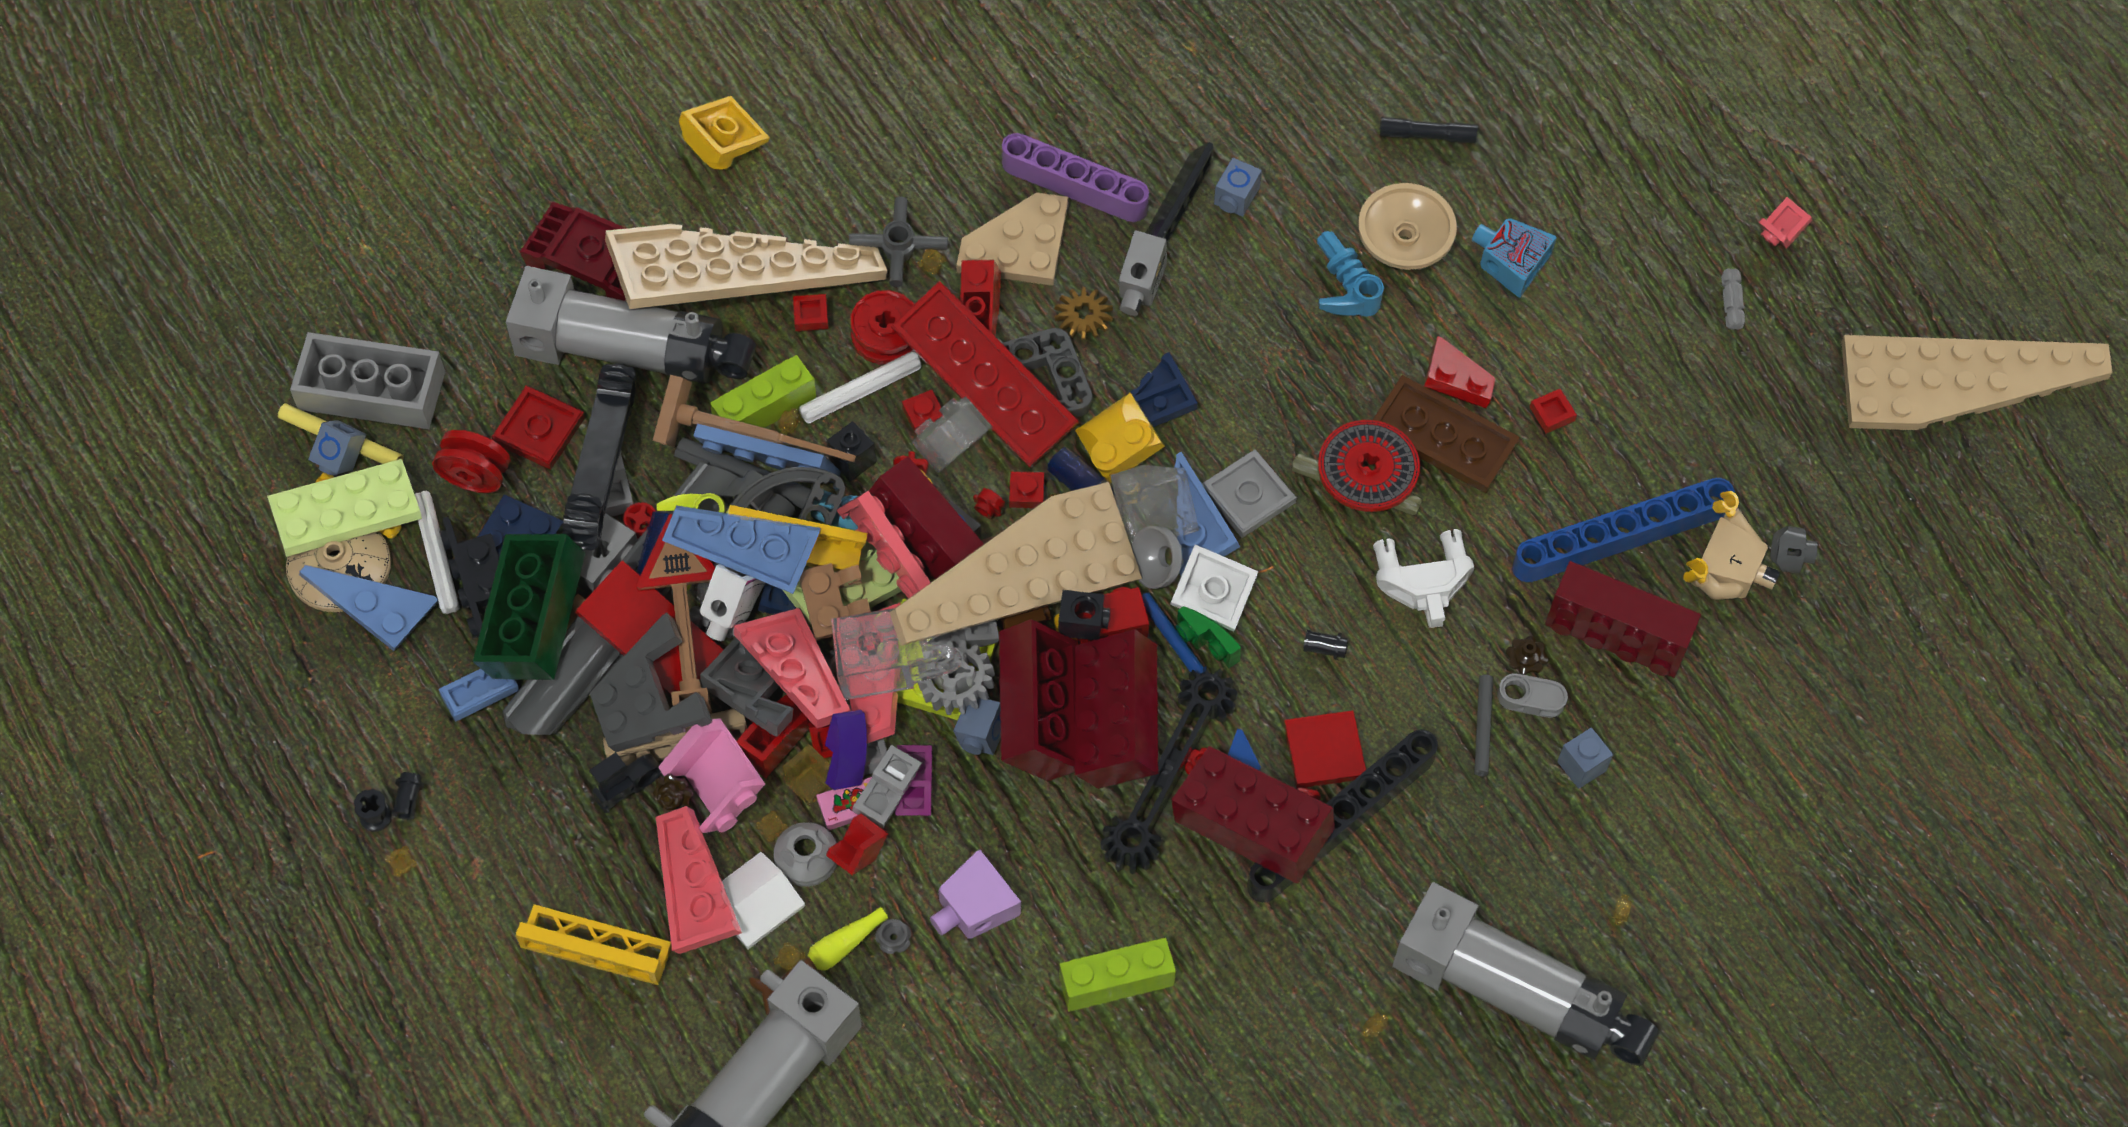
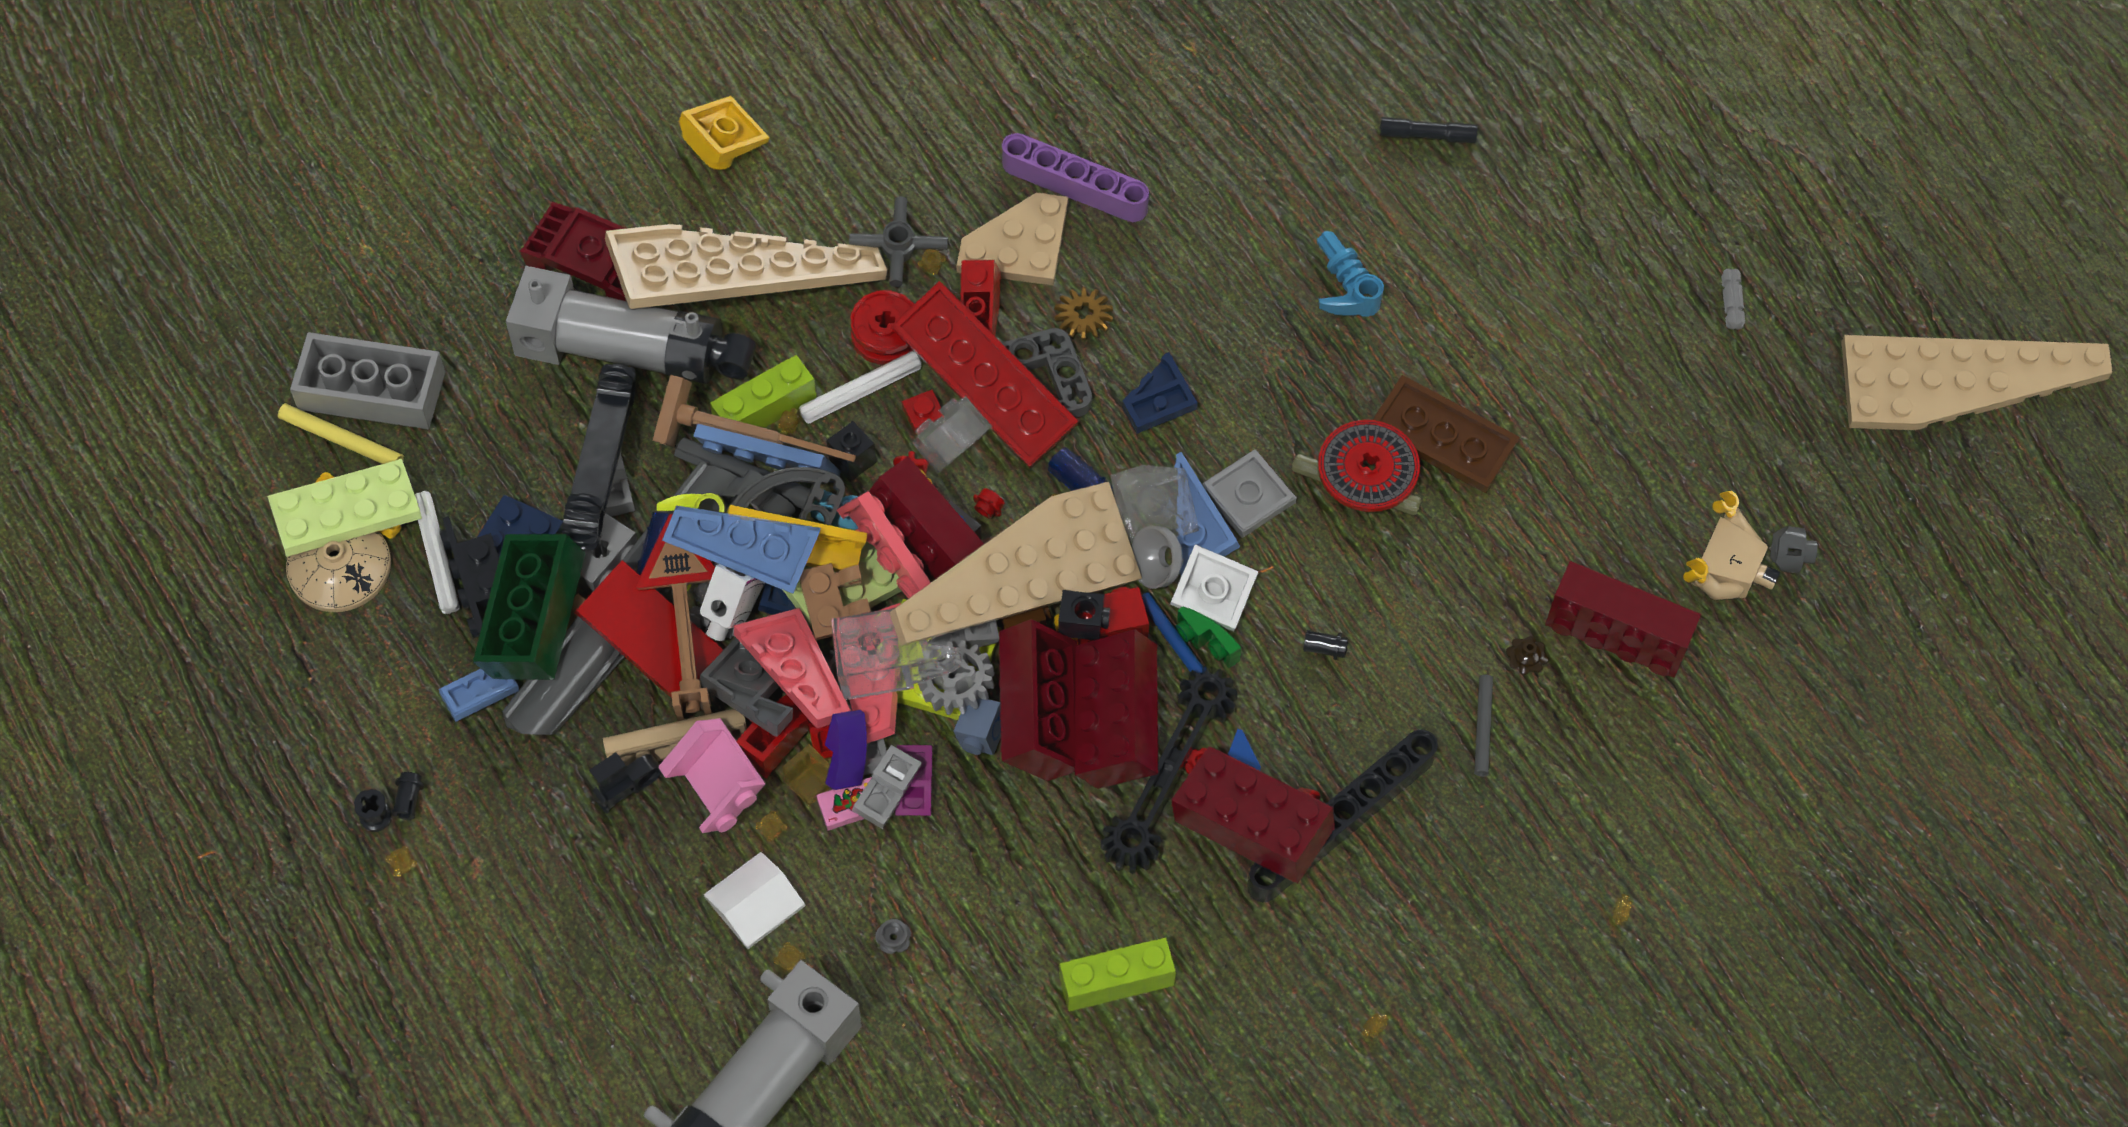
(336, 447): sand blue brick -> none
(380, 608): medium blue wing -> none
(471, 461): red wheel -> none
(538, 427): red tile -> none
(592, 952): yellow fence -> none
(632, 699): dark grey wing -> none
(638, 515): red wheel -> none
(672, 792): dark brown plant -> none
(693, 889): coral wing -> none
(808, 869): light grey piece -> none
(810, 312): red plate -> none
(831, 948): neon yellow piece -> none
(859, 845): red panel -> none
(975, 899): lavender torso -> none
(1026, 489): red plate -> none
(1119, 437): yellow slope -> none
(1142, 271): light grey torso -> none
(1181, 192): black slope -> none
(1237, 187): sand blue brick -> none
(1324, 749): red tile -> none
(1408, 212): tan dish -> none
(1427, 584): white connector -> none
(1458, 375): wing -> none
(1510, 975): light grey piece -> none
(1514, 253): dark azure torso -> none
(1540, 697): light grey piece -> none
(1553, 411): red plate -> none
(1585, 758): sand blue brick -> none
(1613, 541): blue beam -> none
(1784, 224): coral bracket -> none

